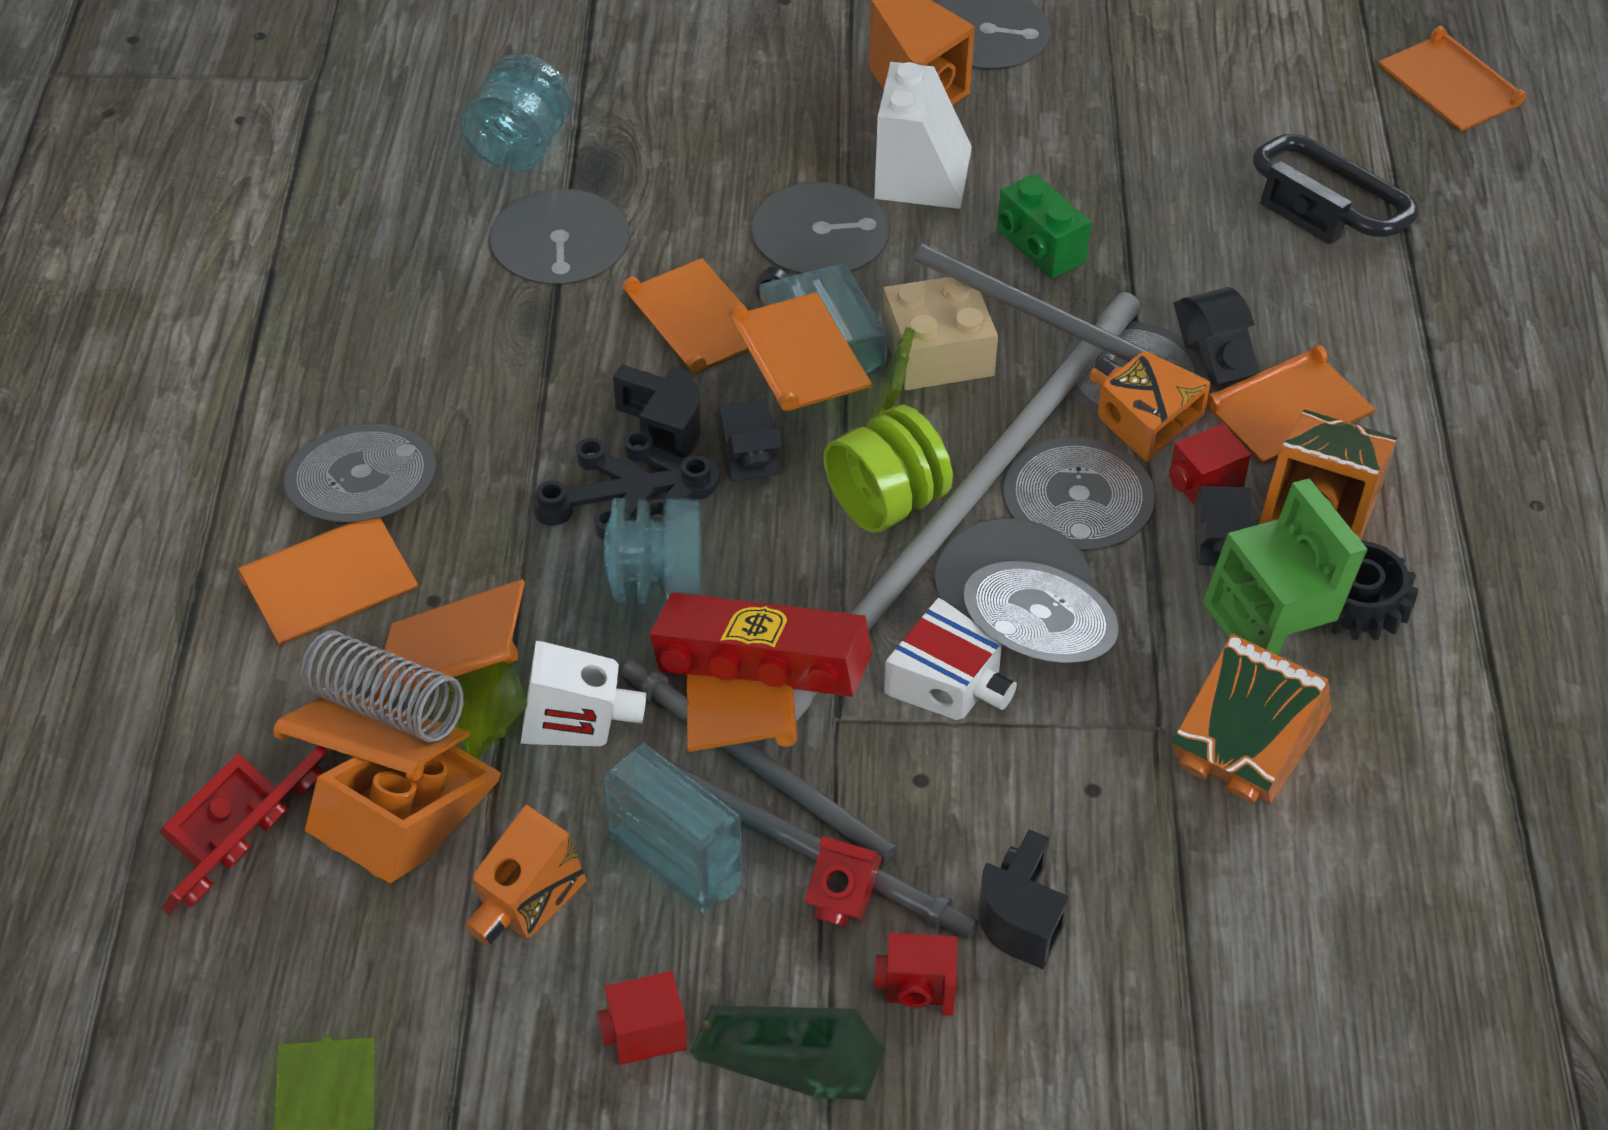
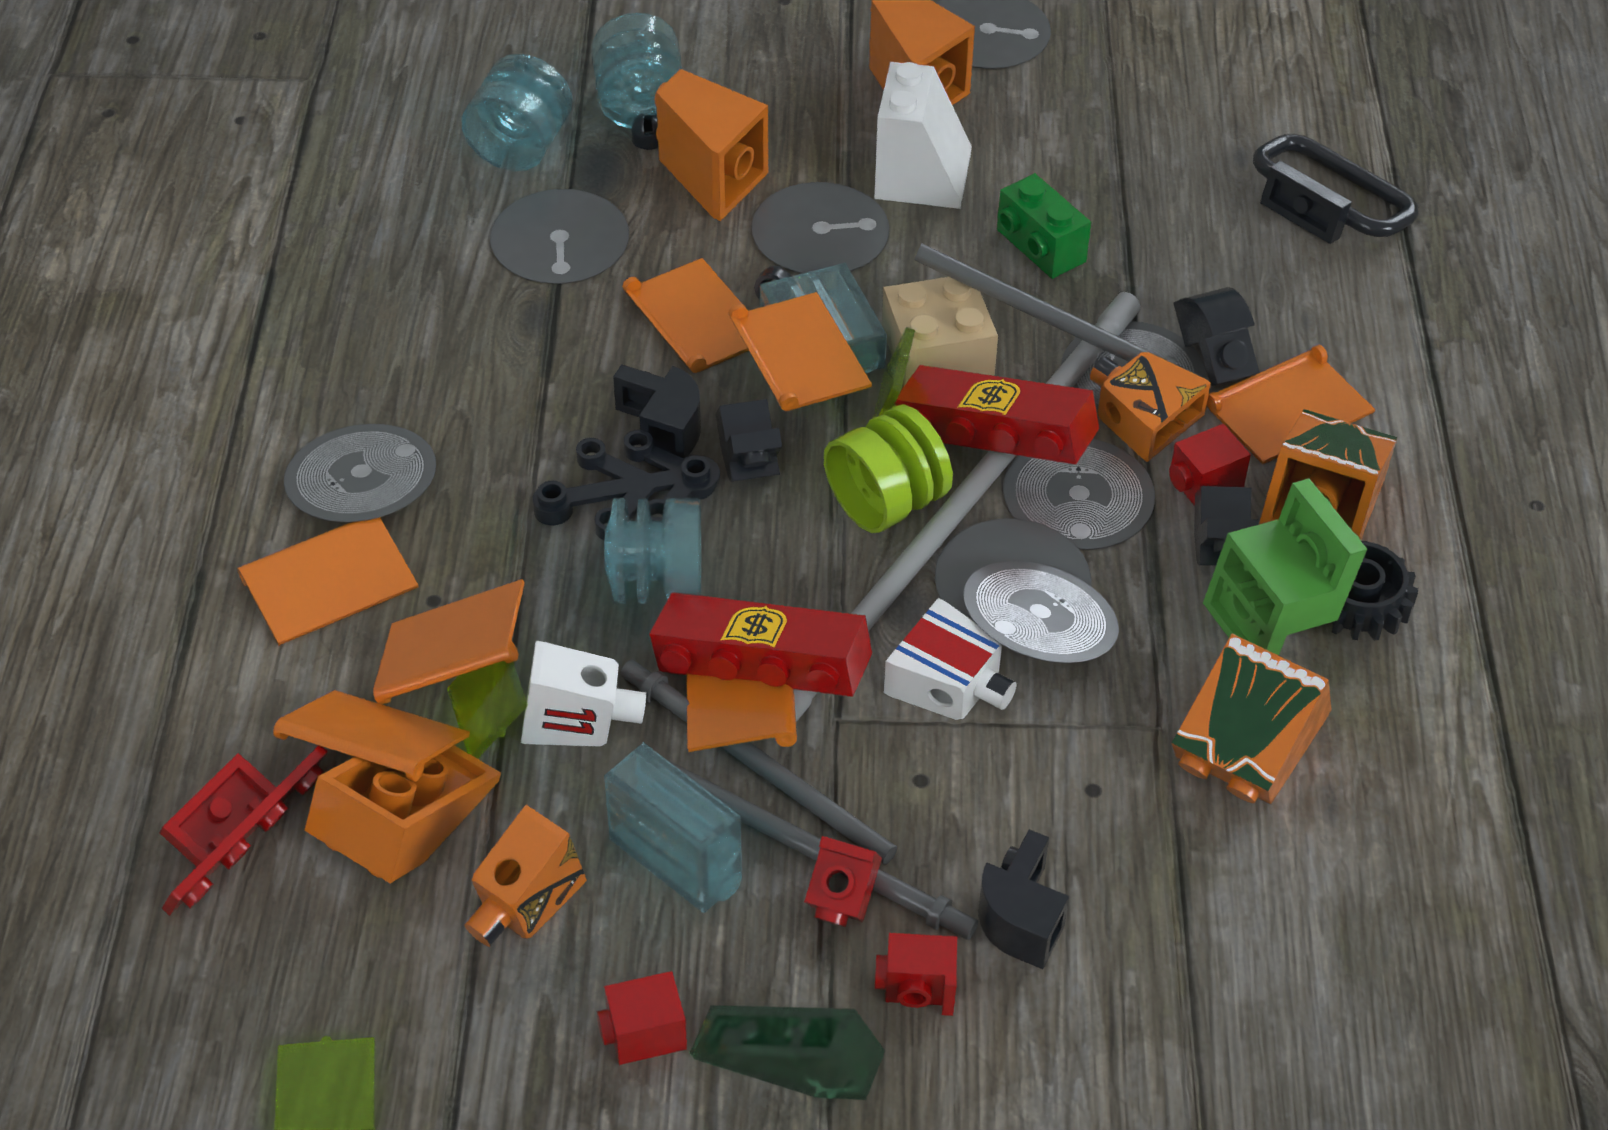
(342, 675): light grey piece -> none
(631, 62): none -> clear light blue wheel
(645, 123): none -> black hinge
(711, 140): none -> orange slope
(1004, 413): none -> red brick
(1453, 81): orange piece -> none

